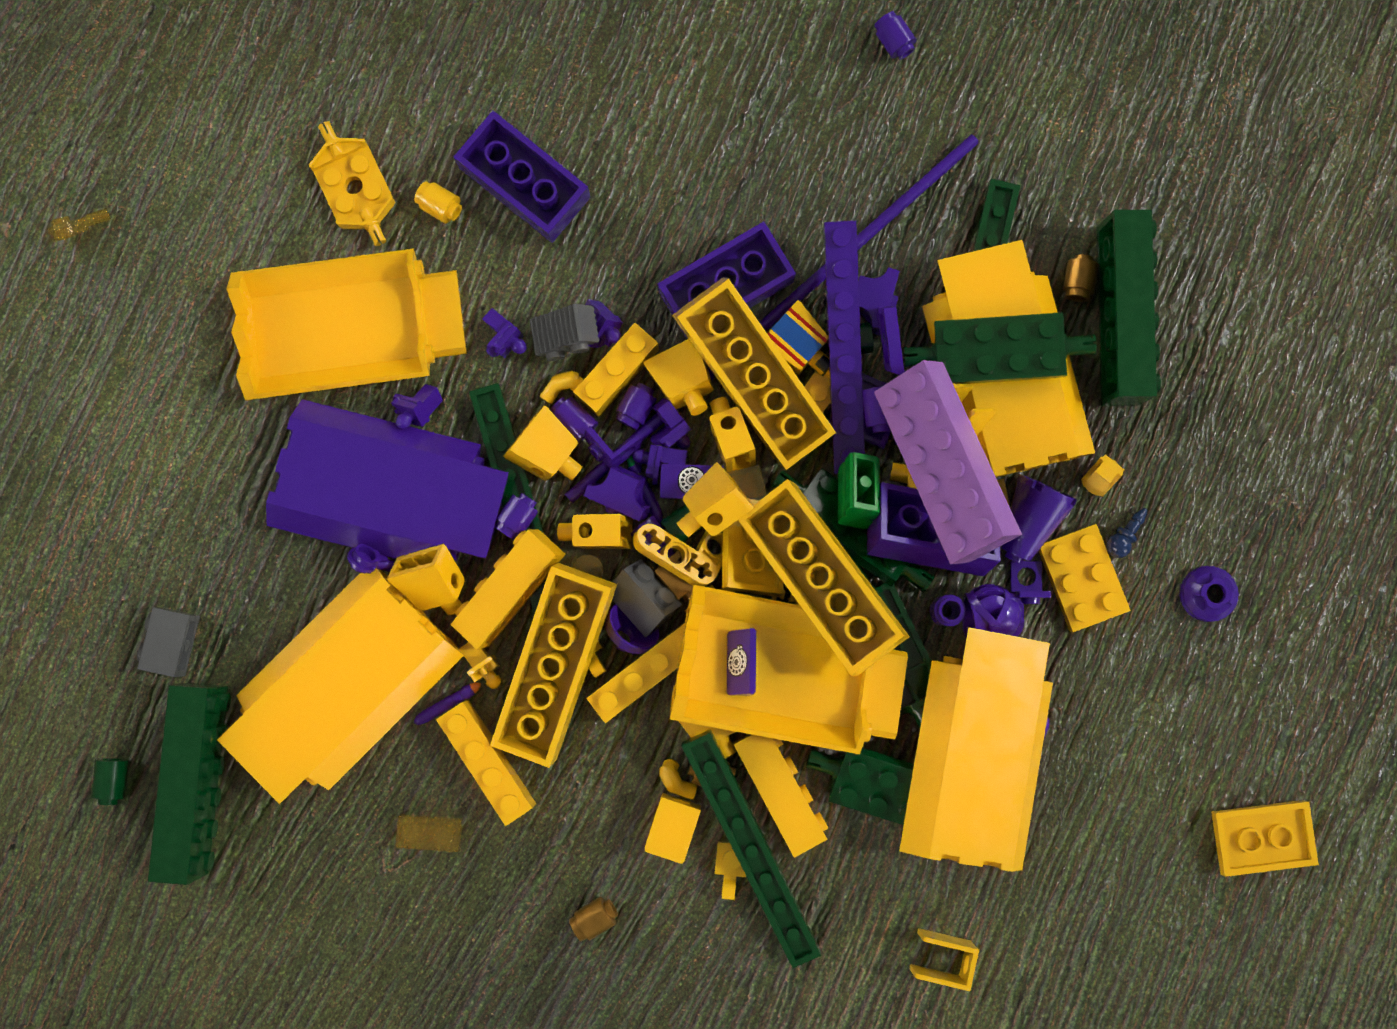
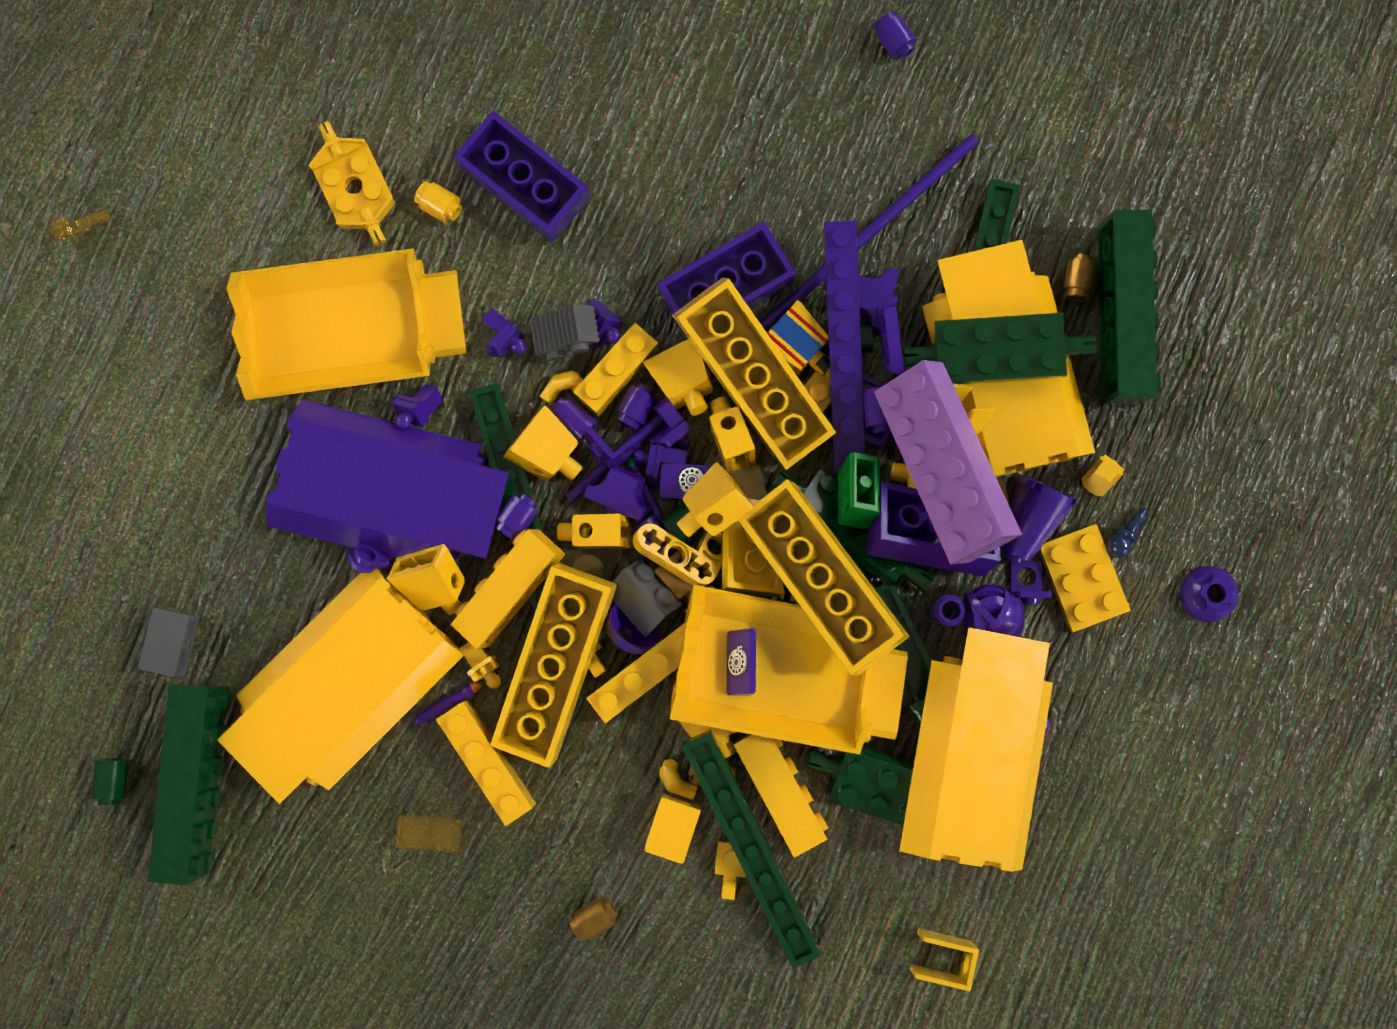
(1264, 838): yellow plate -> none

